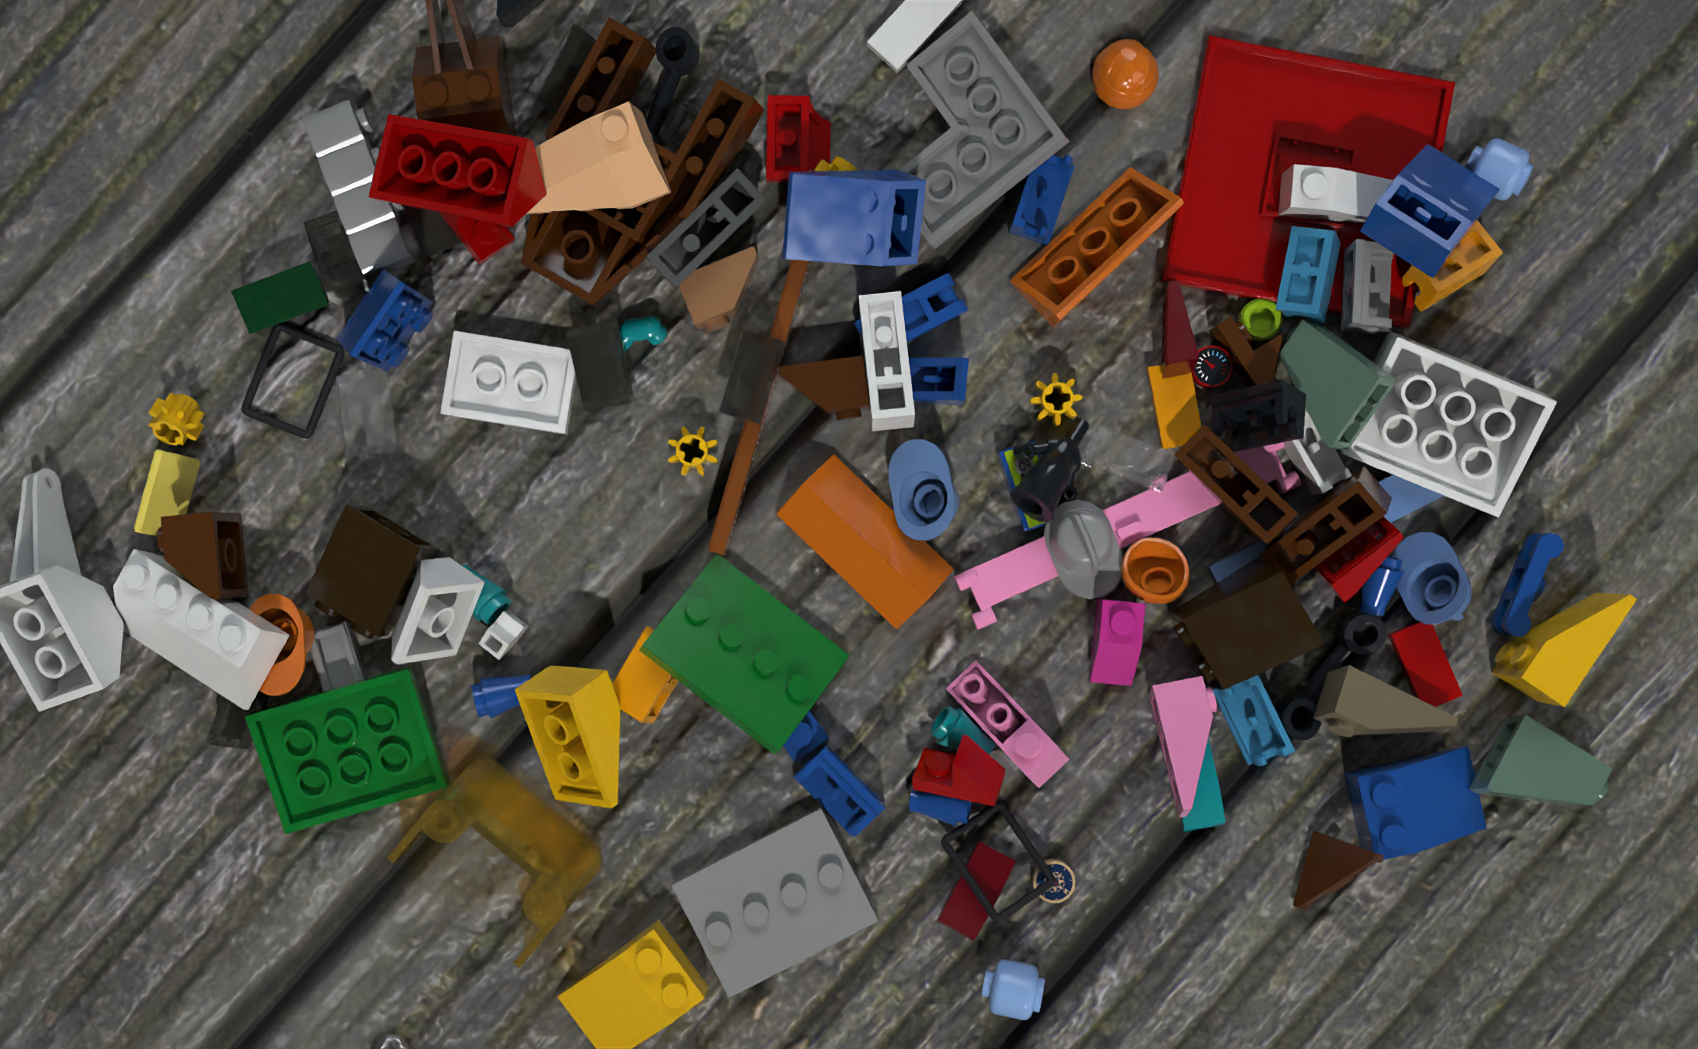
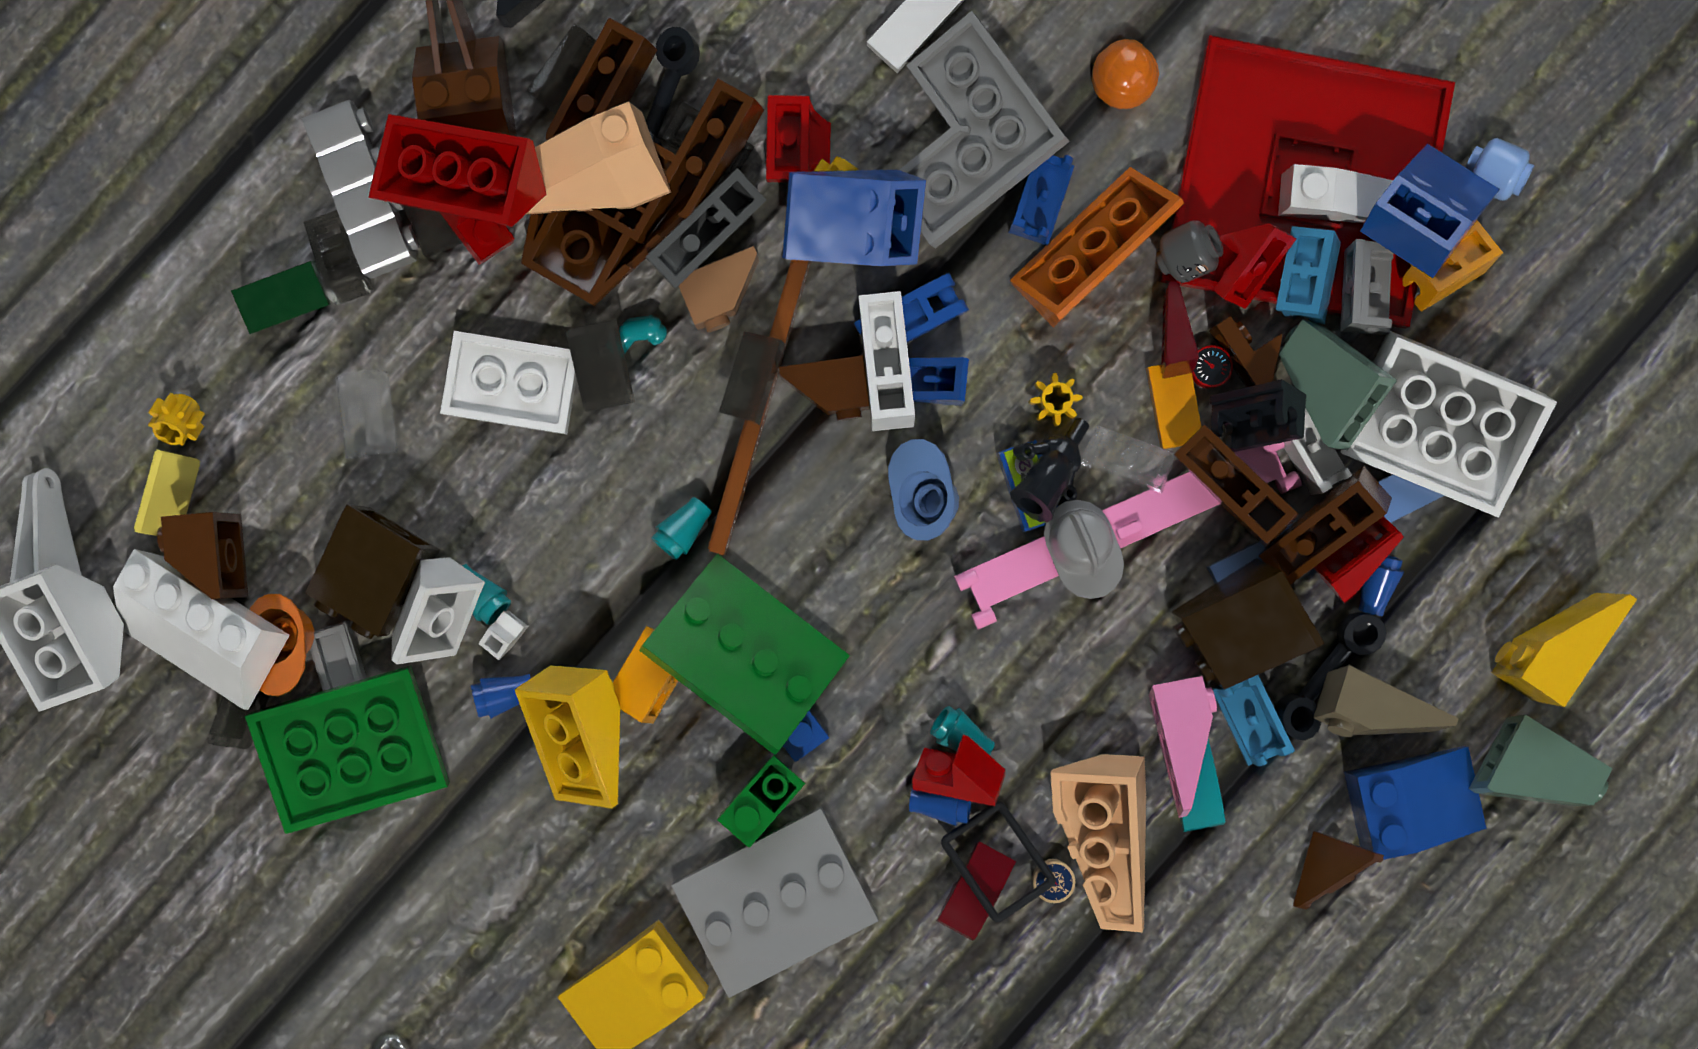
(340, 353): black piece -> none
(385, 322): blue slope -> none
(521, 828): clear yellow windscreen -> none
(681, 528): none -> teal cone
(690, 439): yellow gear -> none
(760, 801): none -> green slope
(840, 790): blue hinge -> none
(863, 542): orange slope -> none
(1007, 724): bright pink slope -> none
(1013, 989): light blue head -> none
(1105, 824): none -> light nougat wedge
(1116, 641): dark pink slope -> none
(1155, 570): orange piece -> none
(1189, 251): none -> dark grey head
(1258, 255): none -> red slope
(1261, 319): lime tile -> none
(1425, 663): red tile -> none
(1433, 579): medium blue piece -> none
(1525, 584): blue plate -> none

